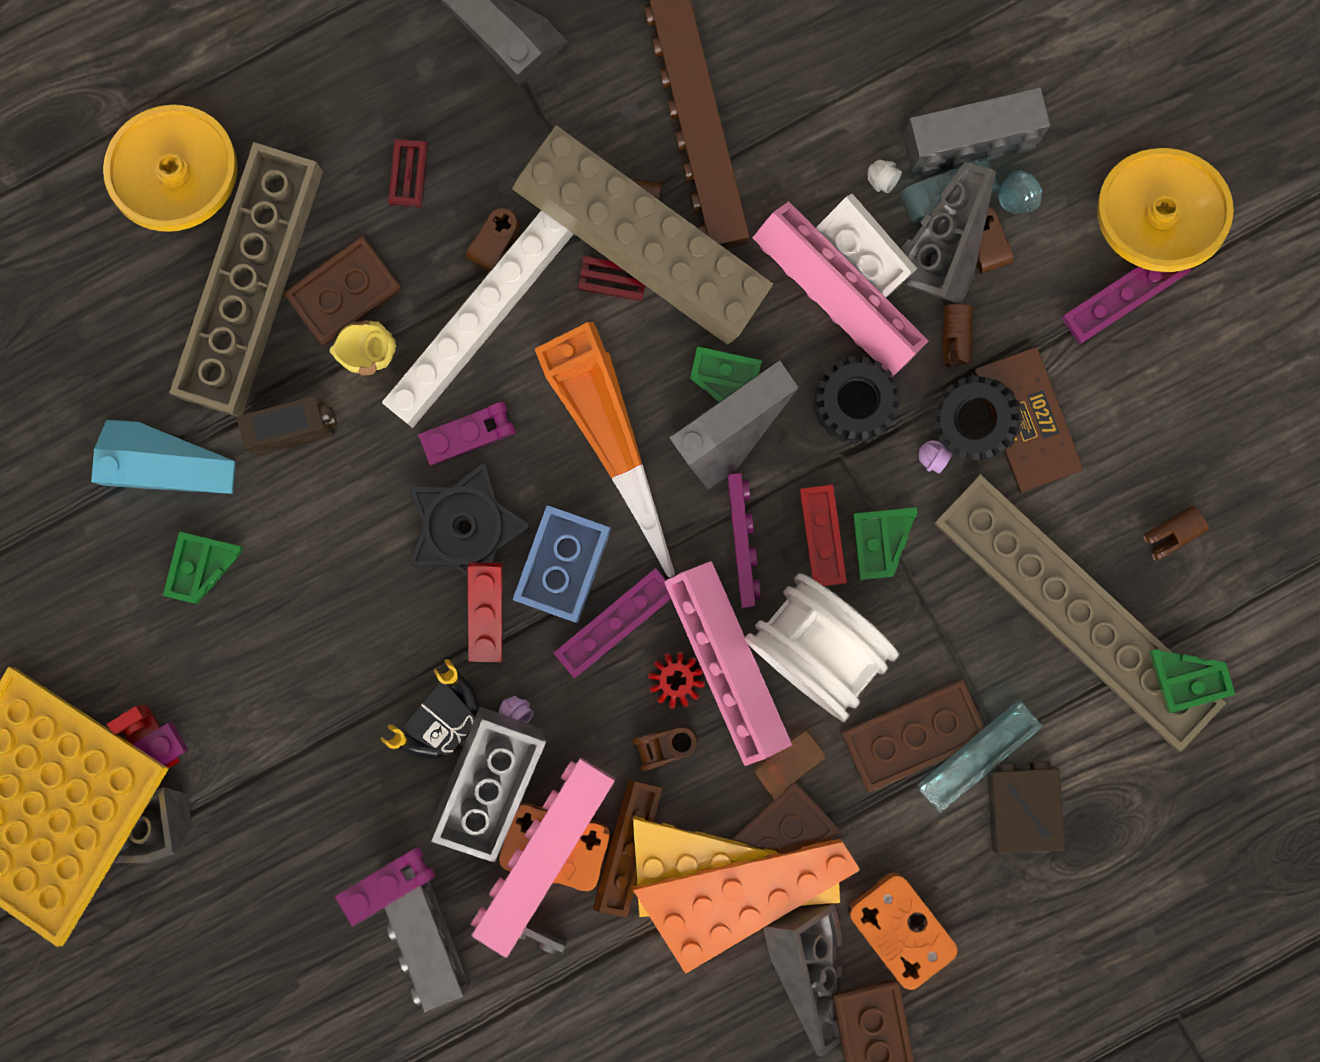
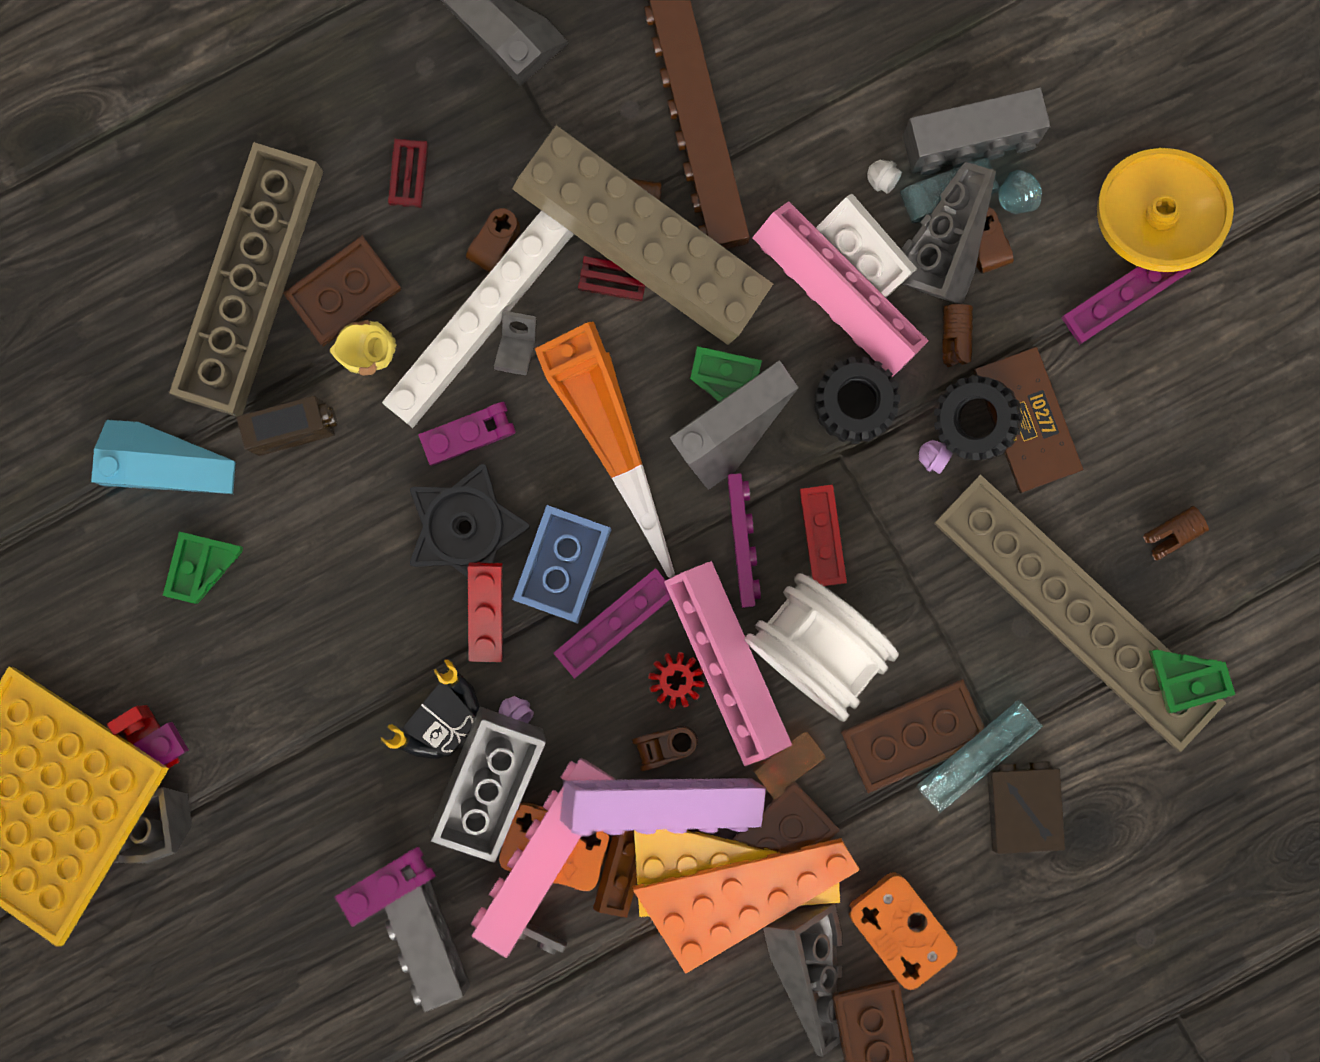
(170, 168): yellow dish -> none
(516, 345): none -> flat silver bracket
(661, 805): none -> lavender brick
(880, 540): green wing -> none

